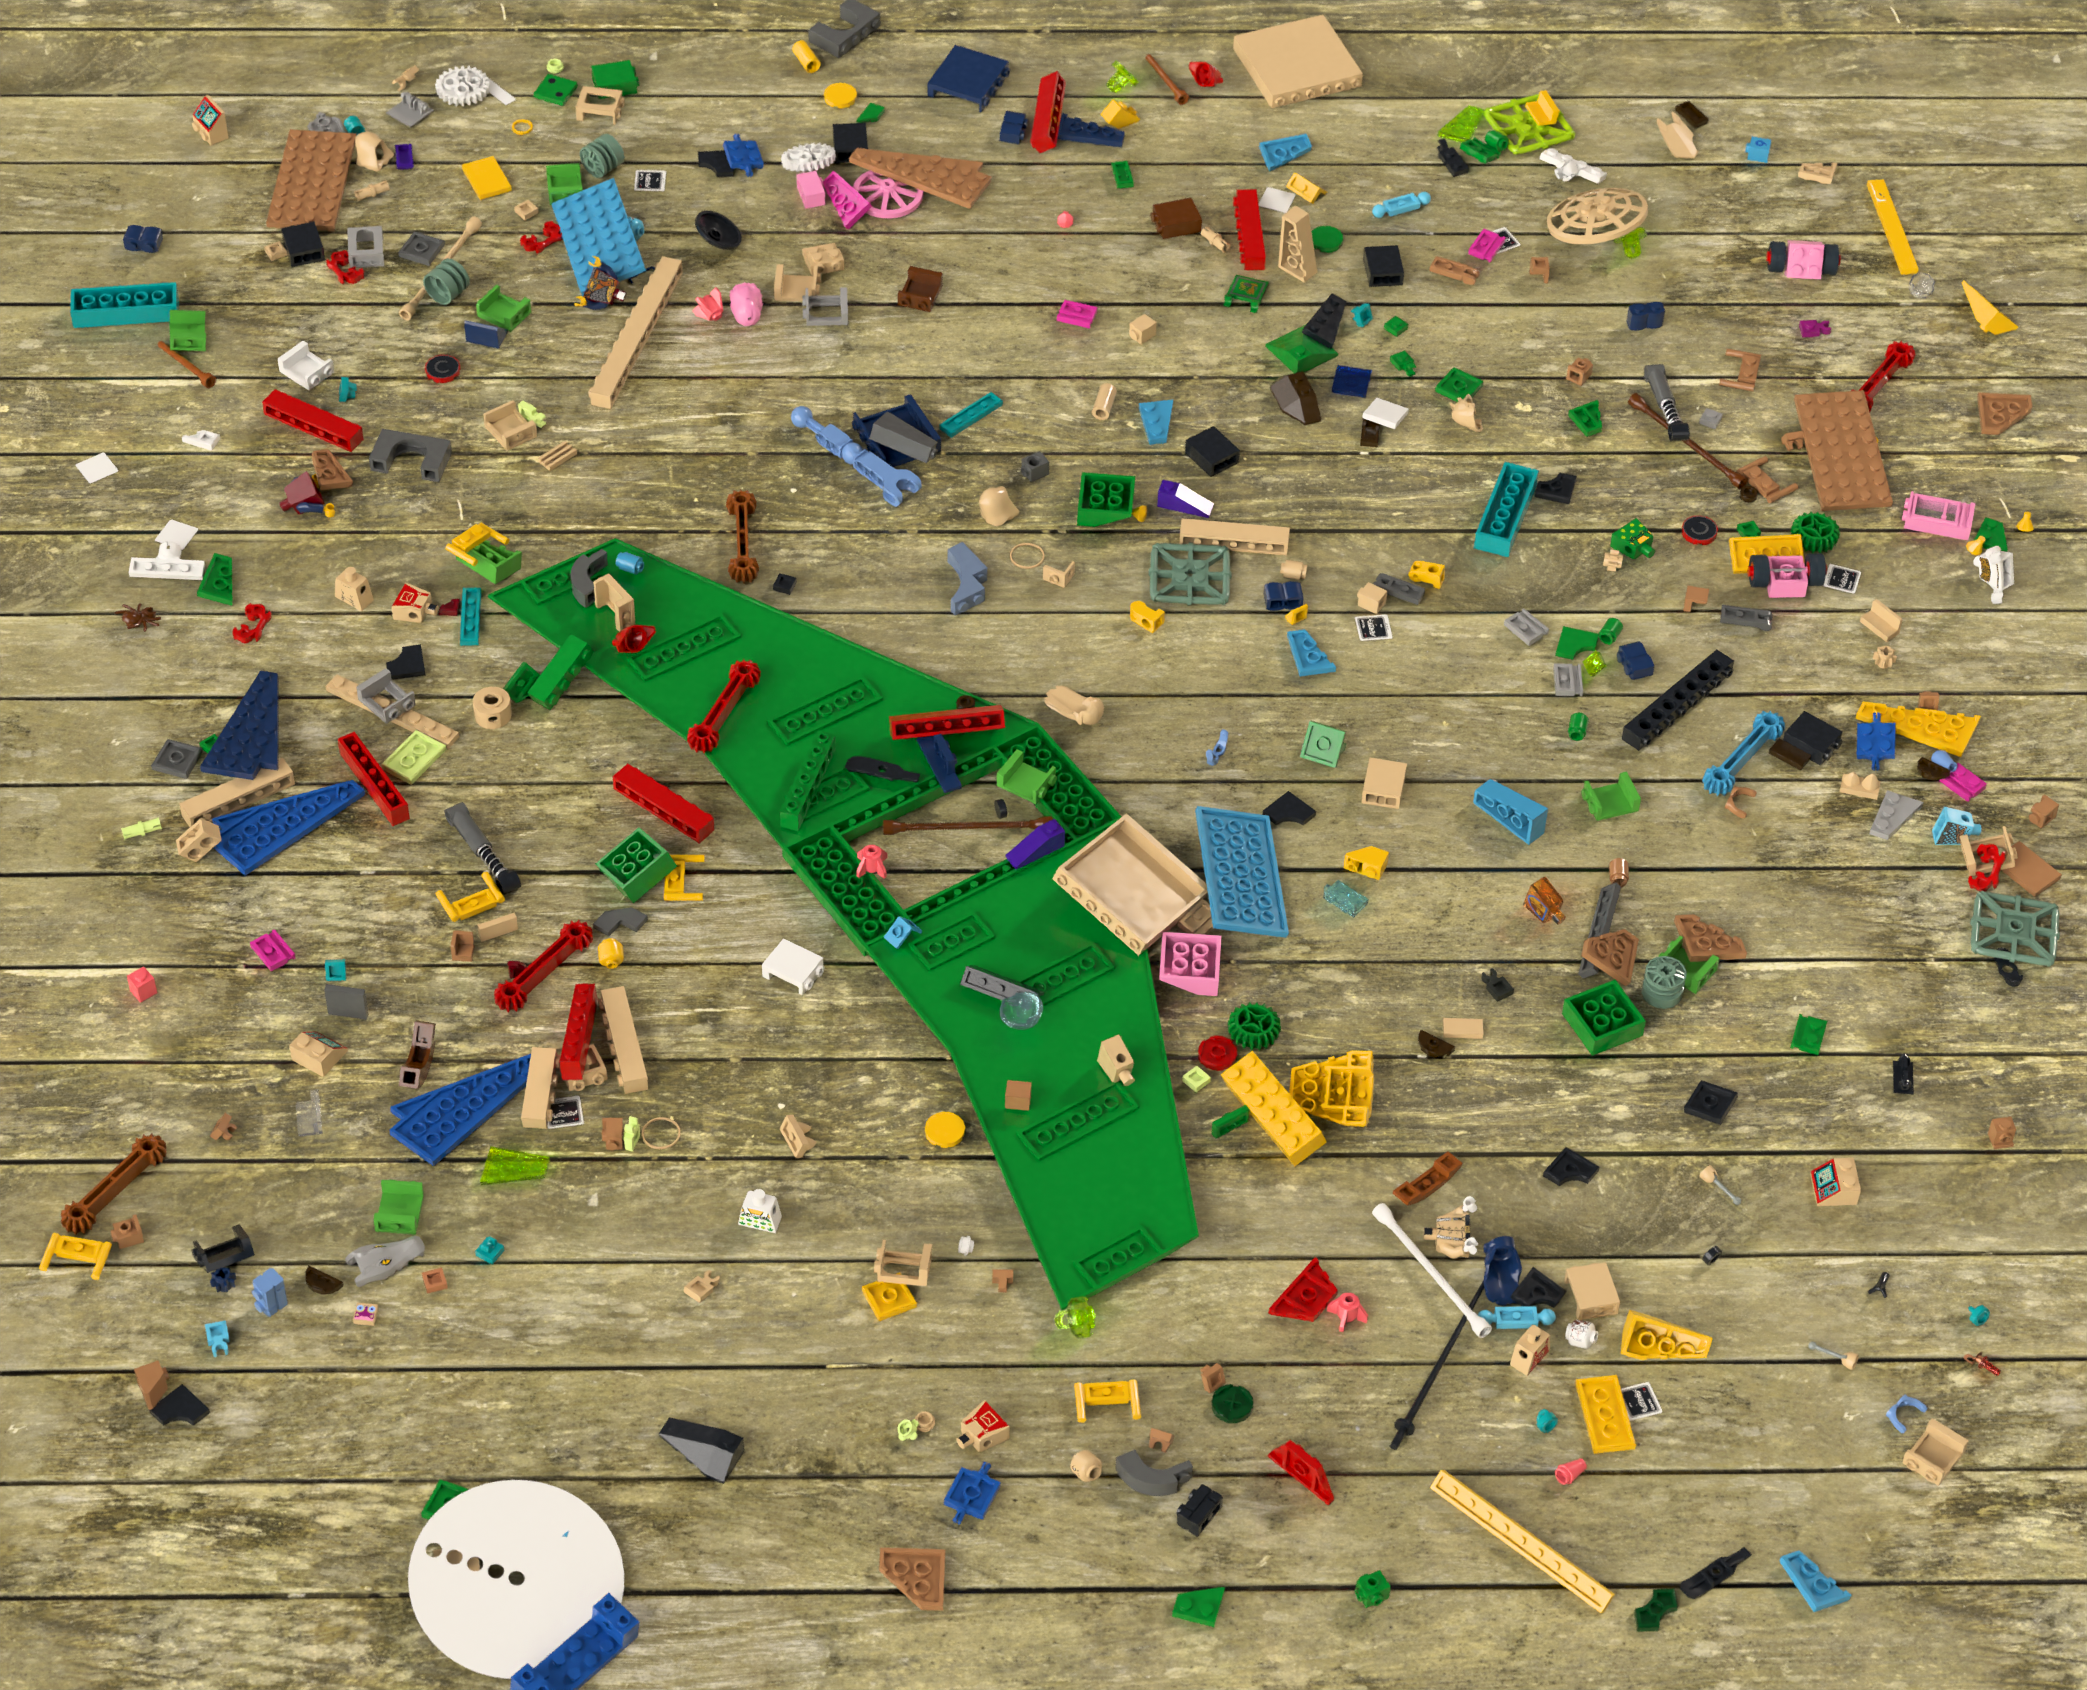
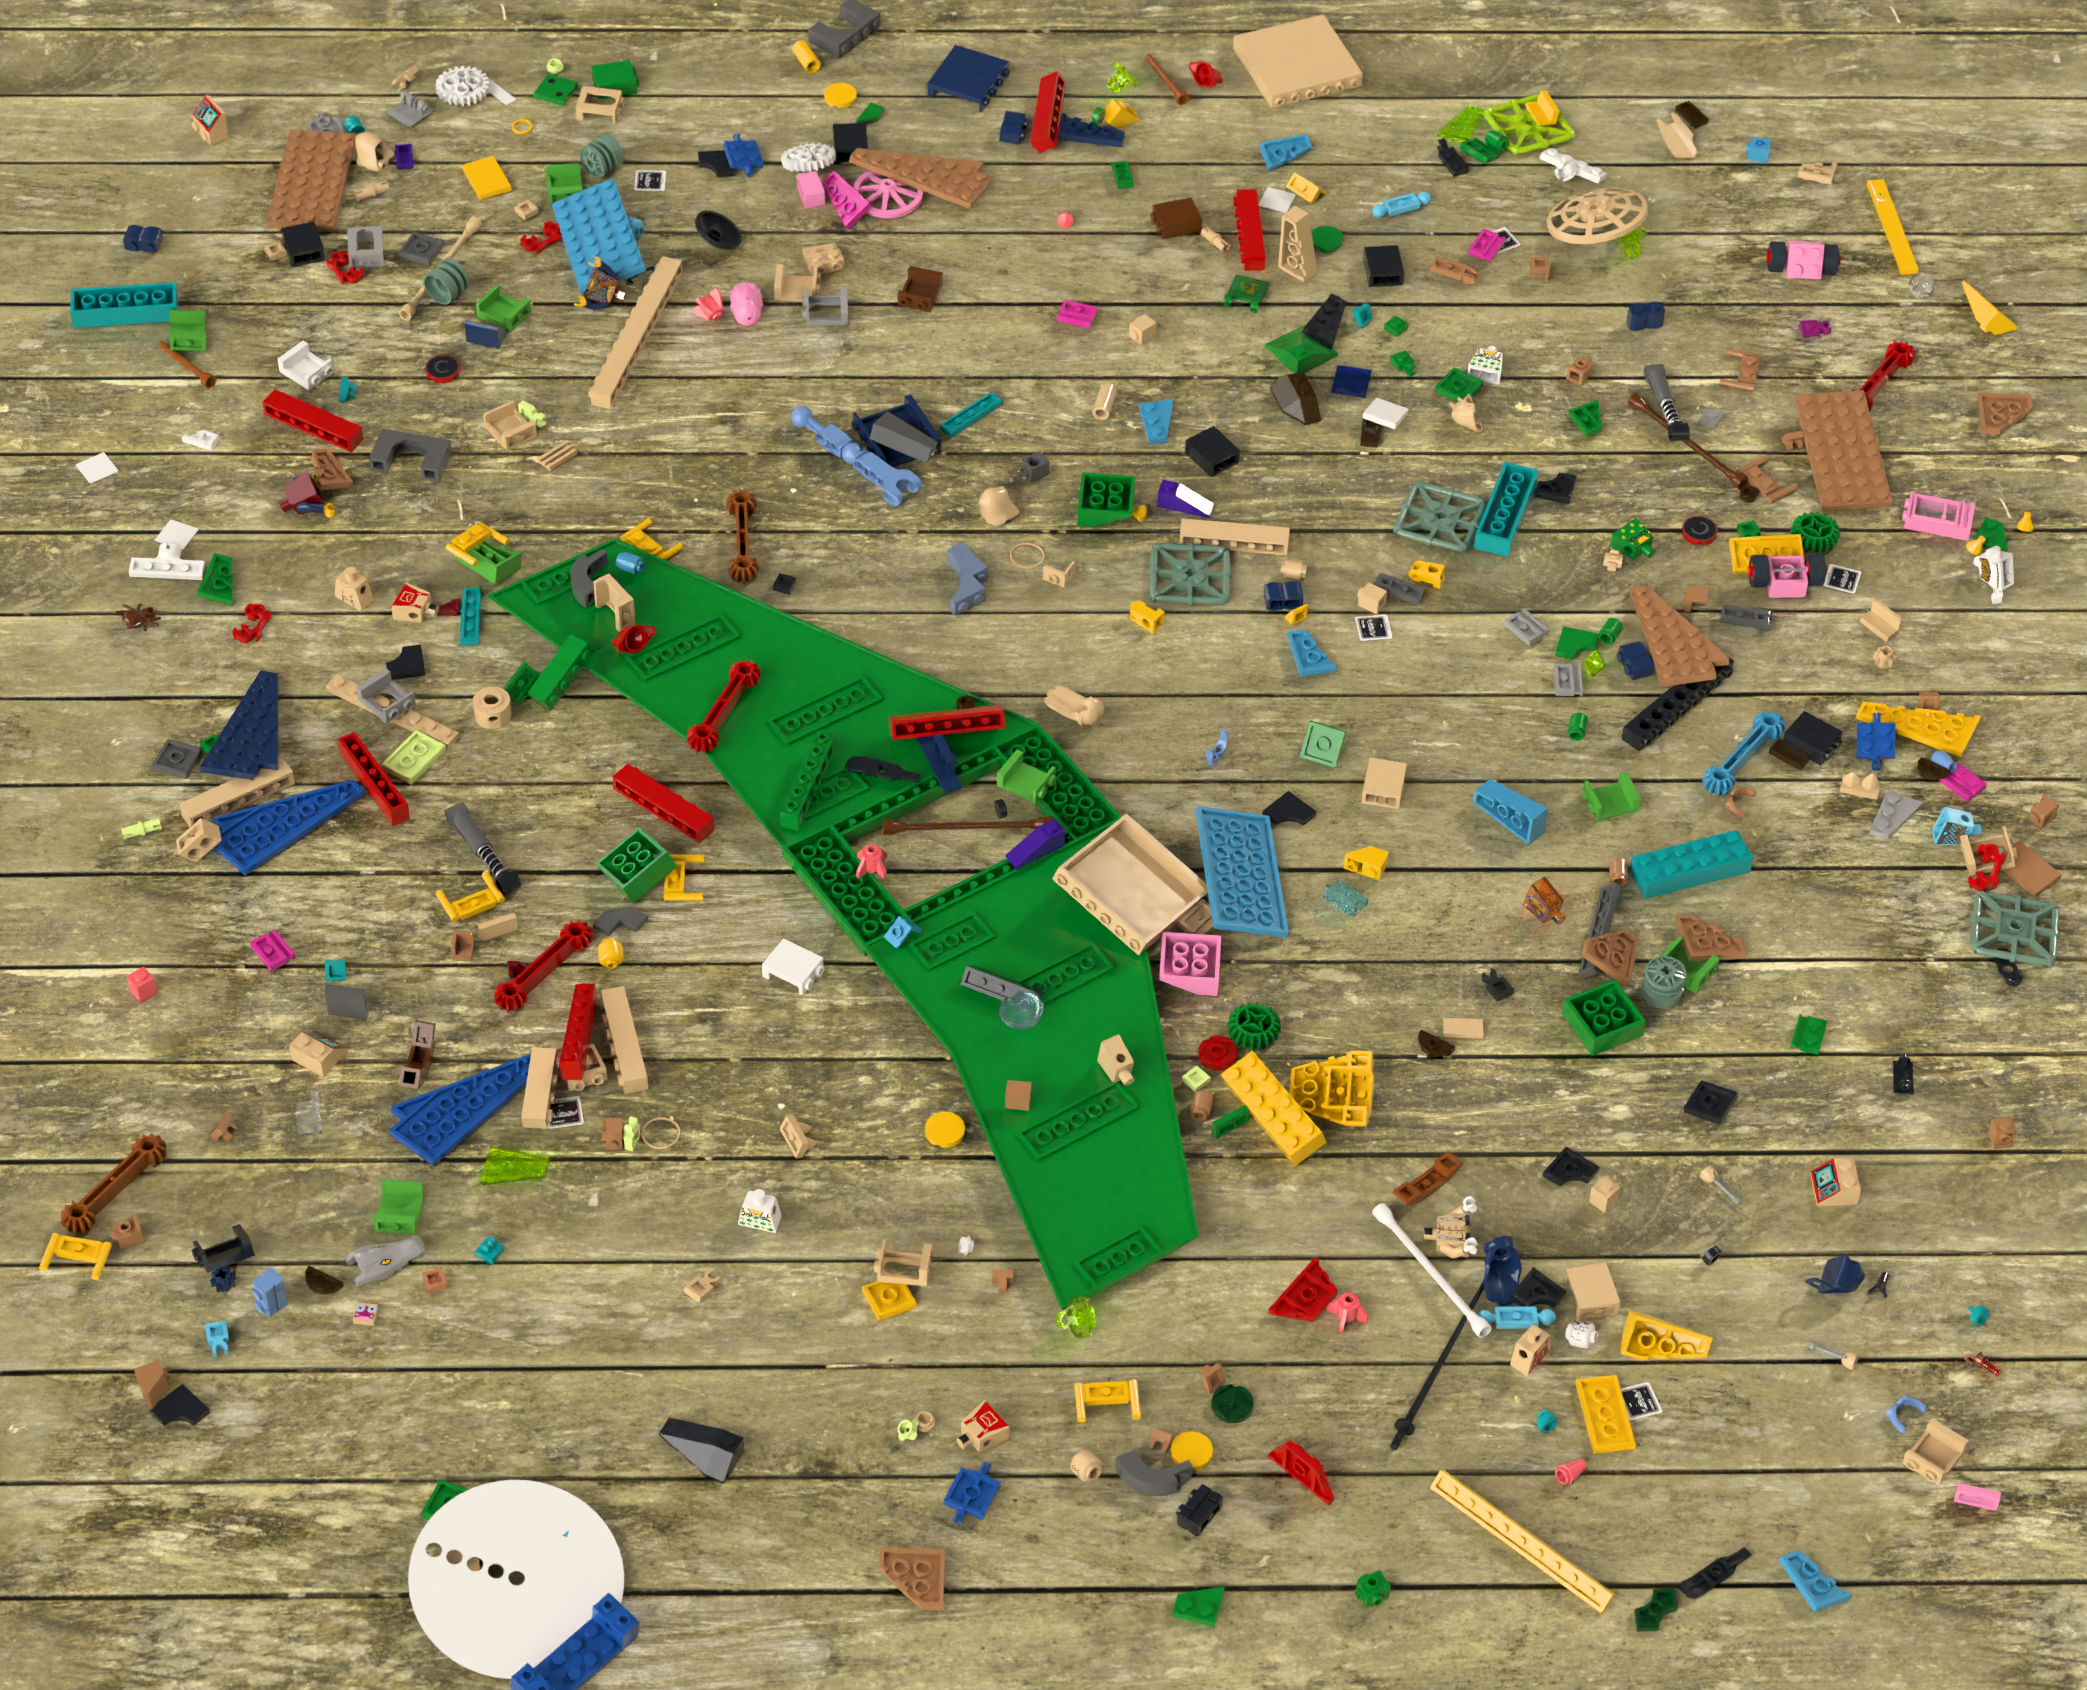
(642, 541): none -> yellow plate
(1098, 116): none -> green tile
(1192, 1447): none -> yellow tile
(1201, 1105): none -> medium nougat brick
(1435, 509): none -> sand green plate
(1486, 365): none -> white torso
(1604, 1194): none -> tan brick
(1675, 645): none -> medium nougat wing
(1691, 864): none -> teal brick
(1839, 1276): none -> dark blue piece
(1977, 1496): none -> bright pink tile

